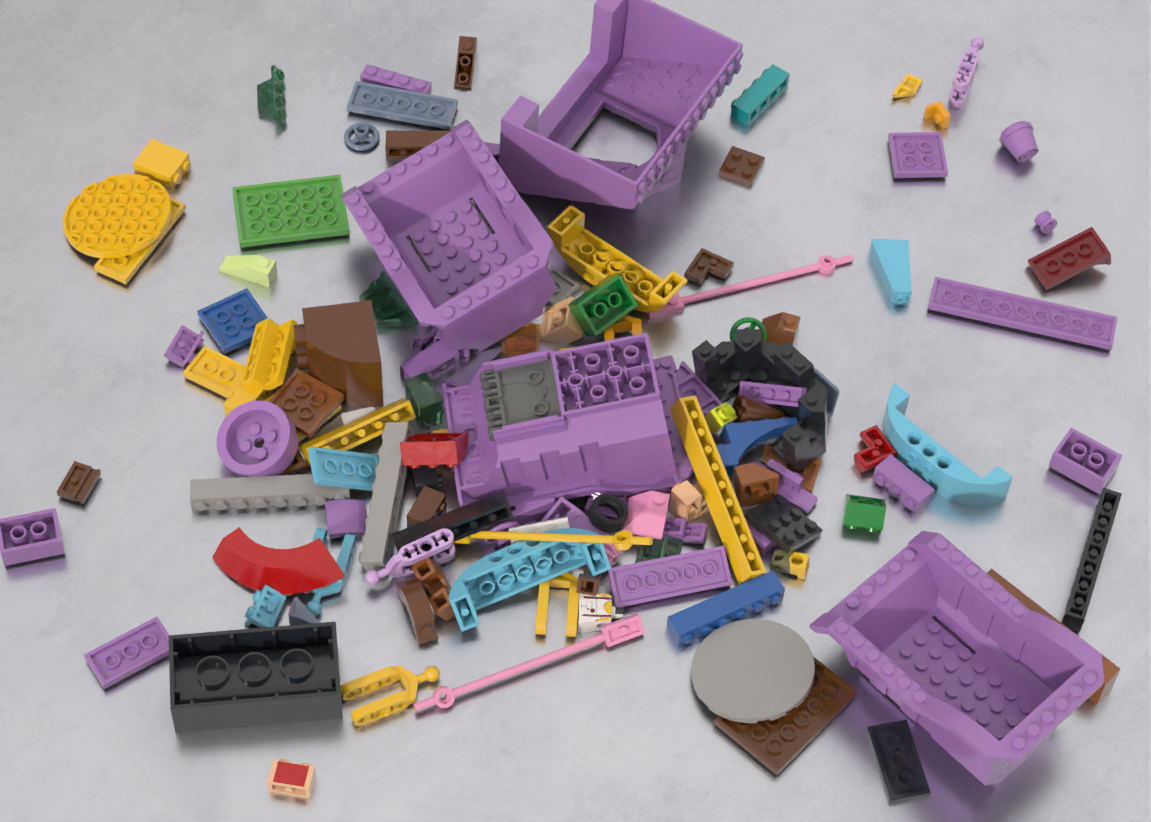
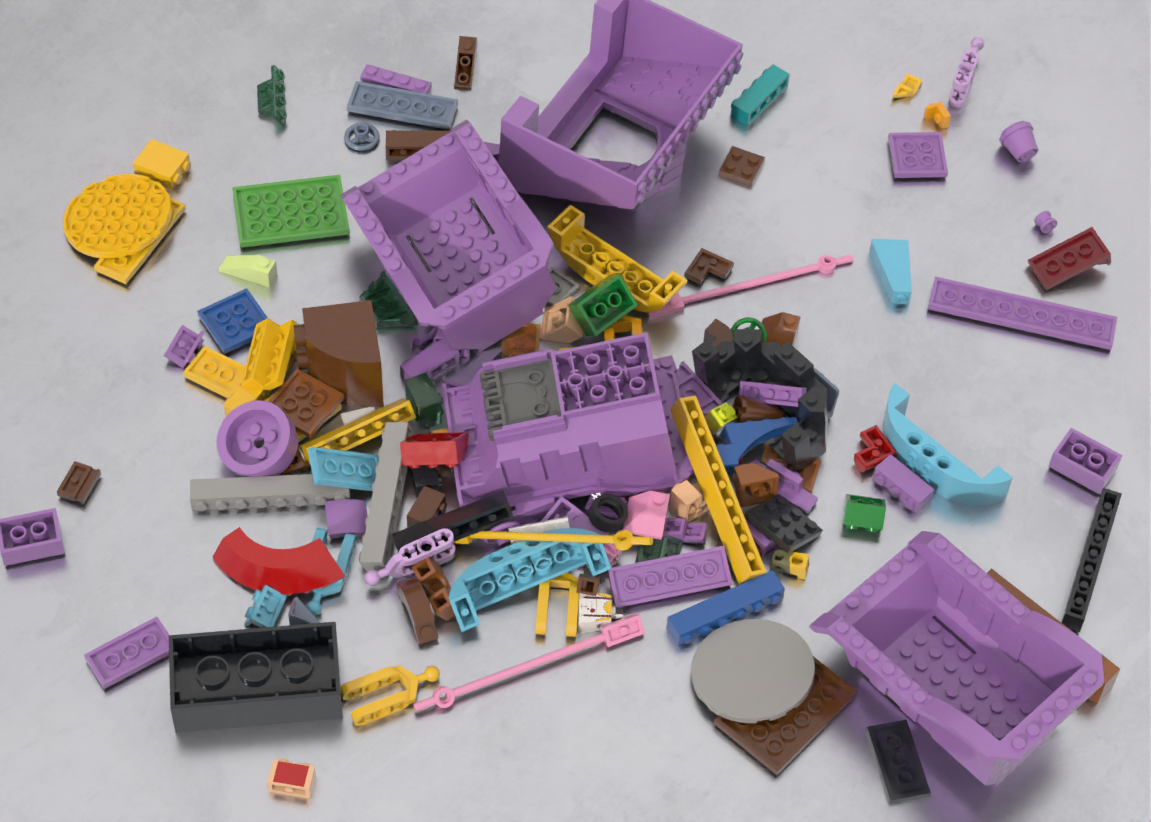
(717, 332): none -> reddish brown brick

